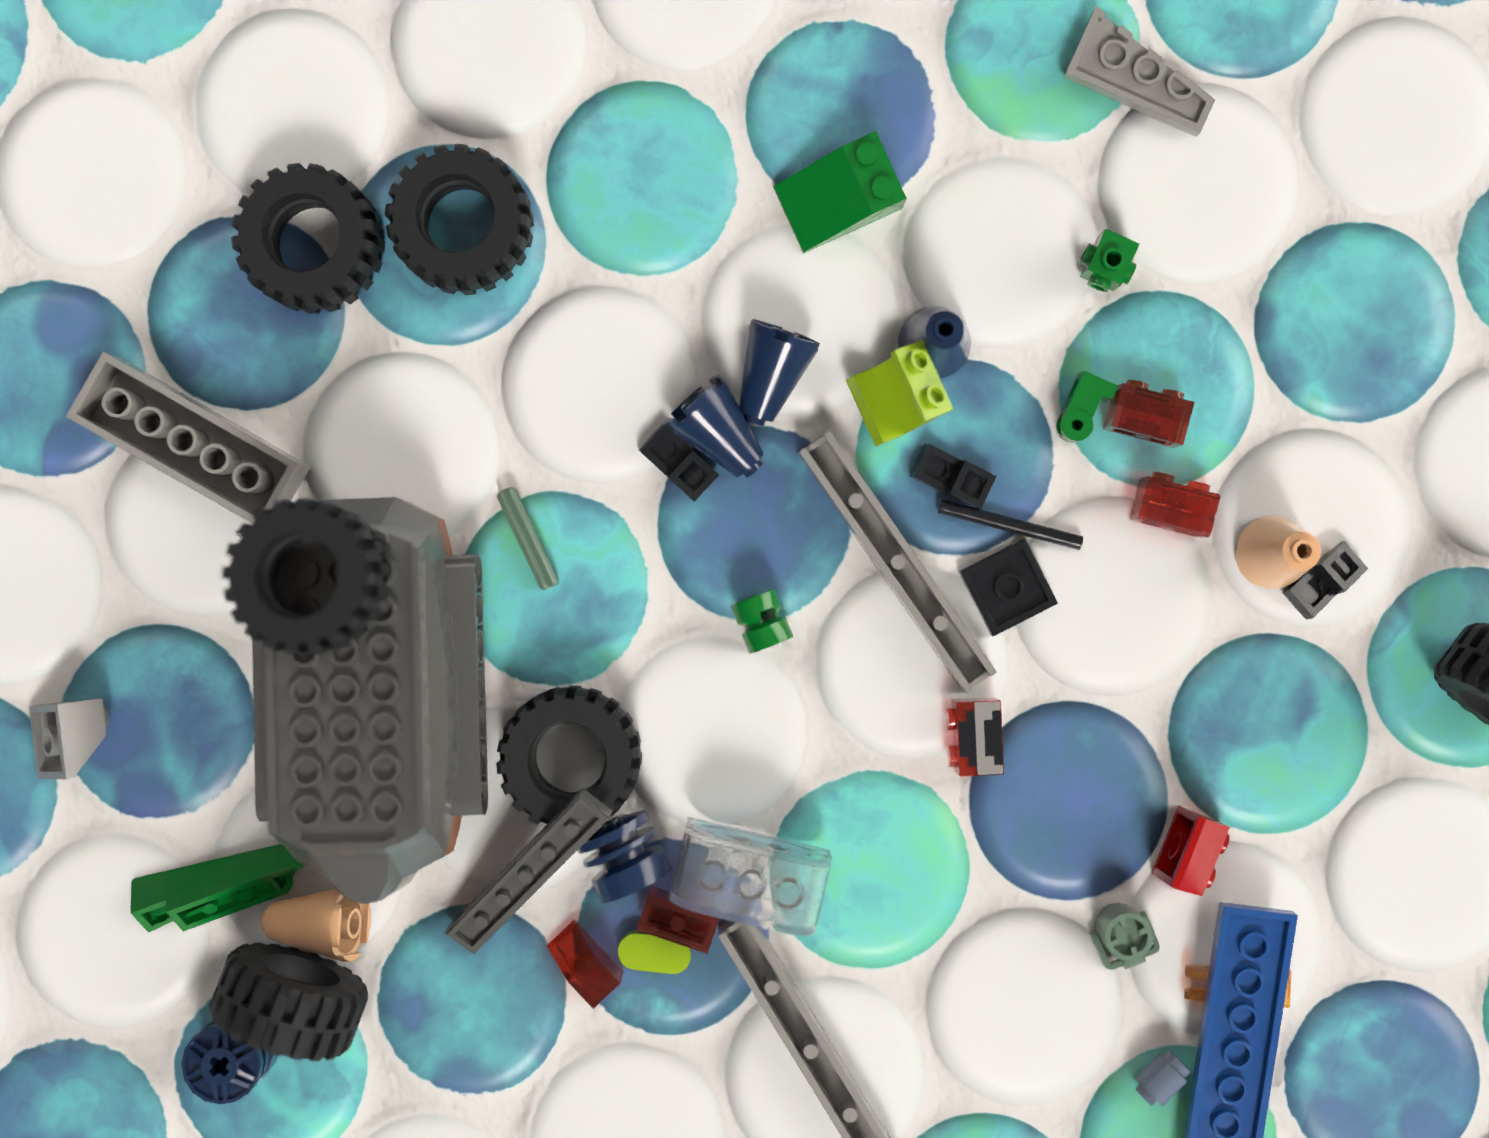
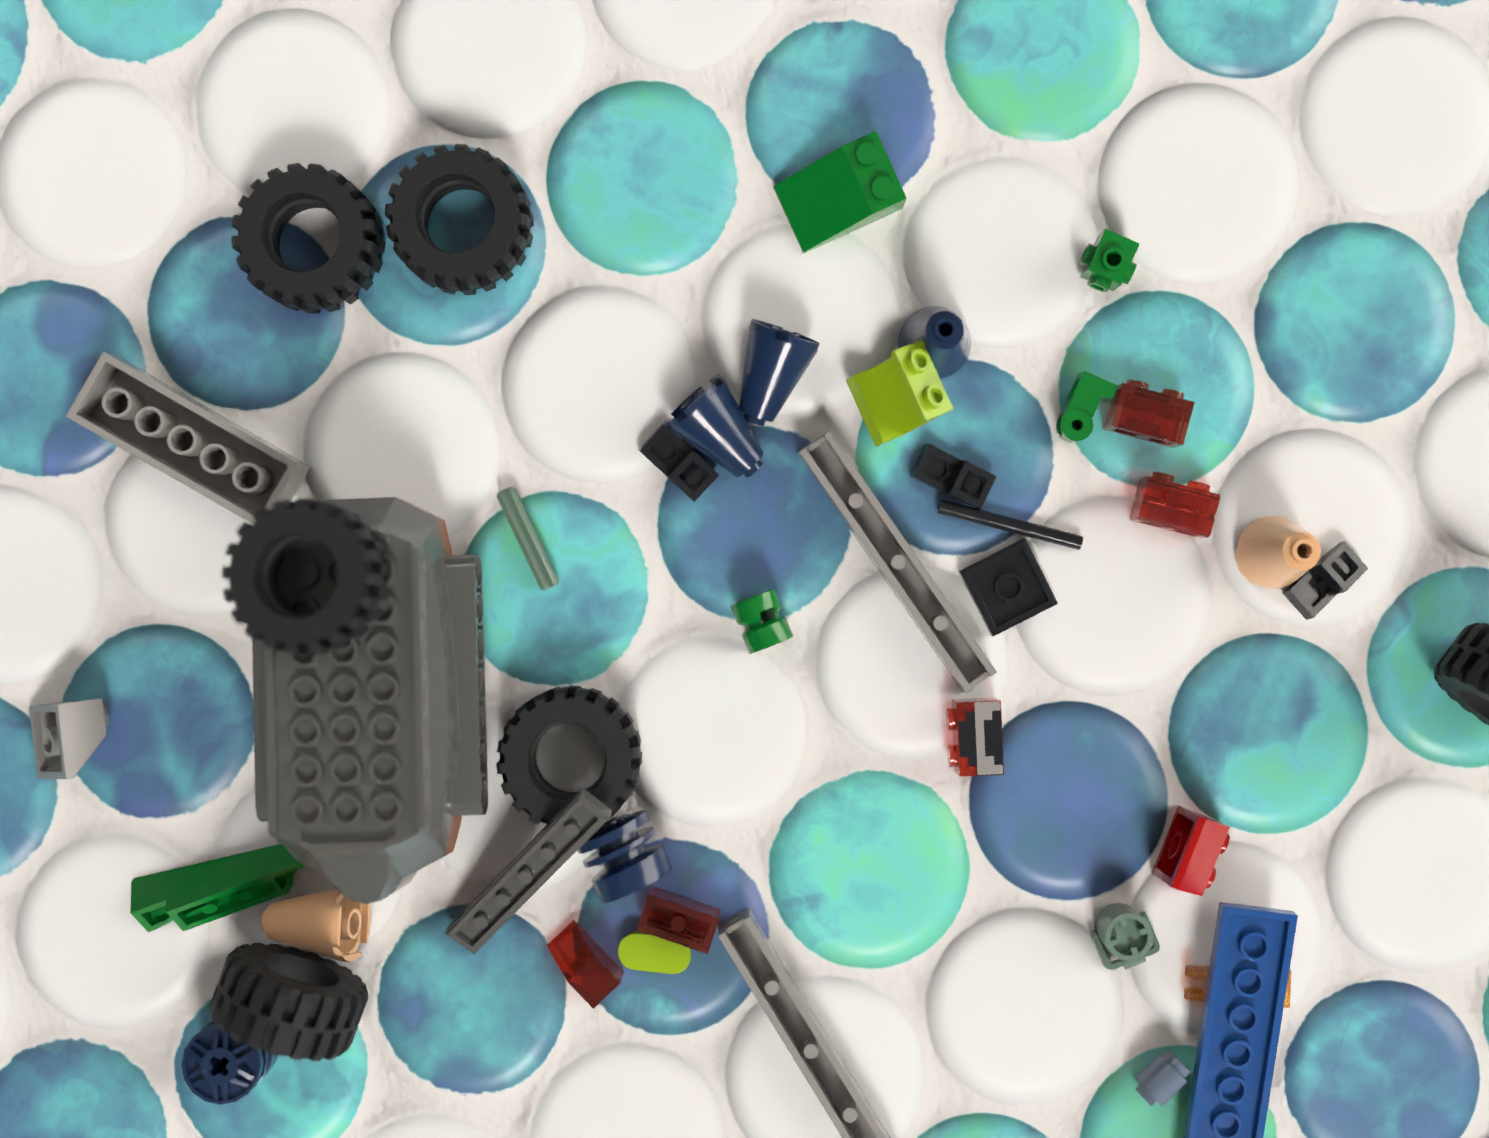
(750, 877): clear brick -> none
(1126, 72): light grey wing -> none

